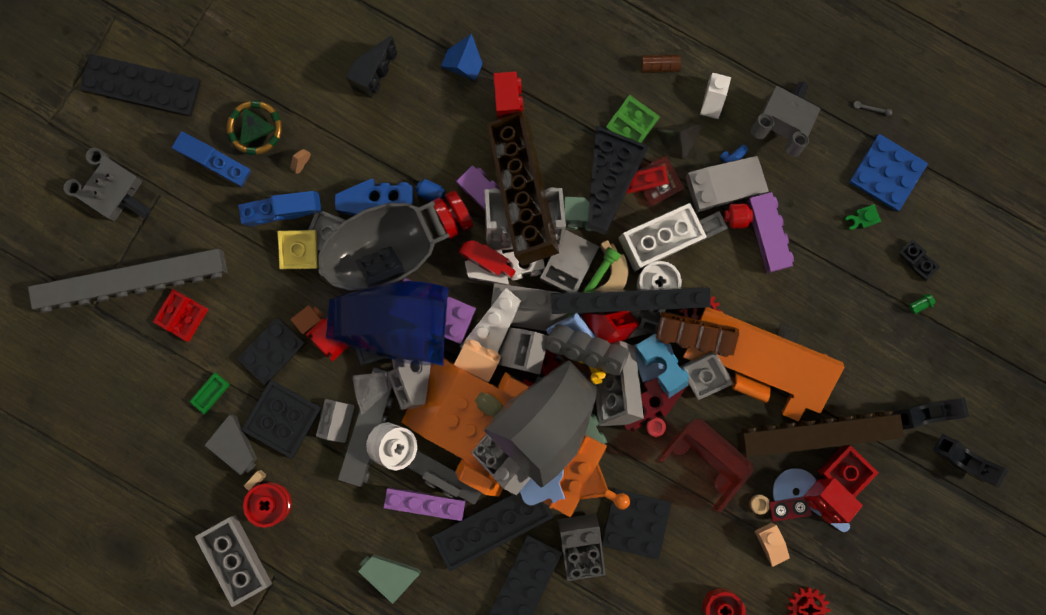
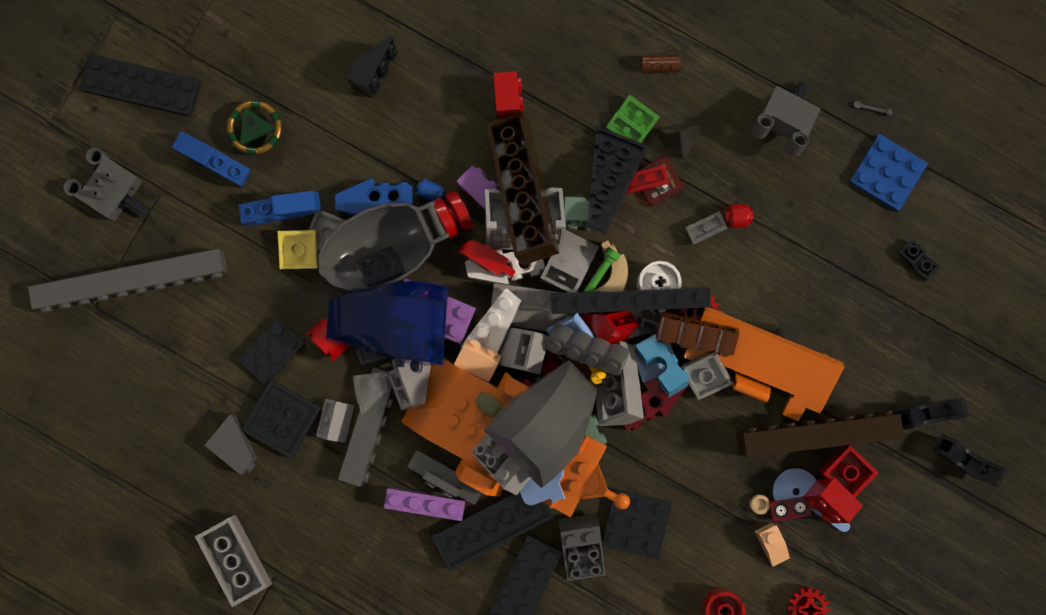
(180, 315): red slope -> none
(209, 393): green tile -> none
(255, 480): tan tile -> none
(255, 504): red wheel -> none
(299, 160): medium nougat tile -> none
(307, 319): dark orange brick -> none
(388, 576): sand green slope -> none
(391, 446): white wheel -> none
(463, 59): blue slope -> none
(656, 427): coral tile -> none
(662, 237): white slope -> none
(715, 95): white slope -> none
(718, 452): clear red windscreen -> none
(726, 183): light grey slope -> none
(736, 155): blue arm -> none
(769, 233): medium lavender brick -> none
(865, 217): green plate -> none
(922, 303): green pin -> none

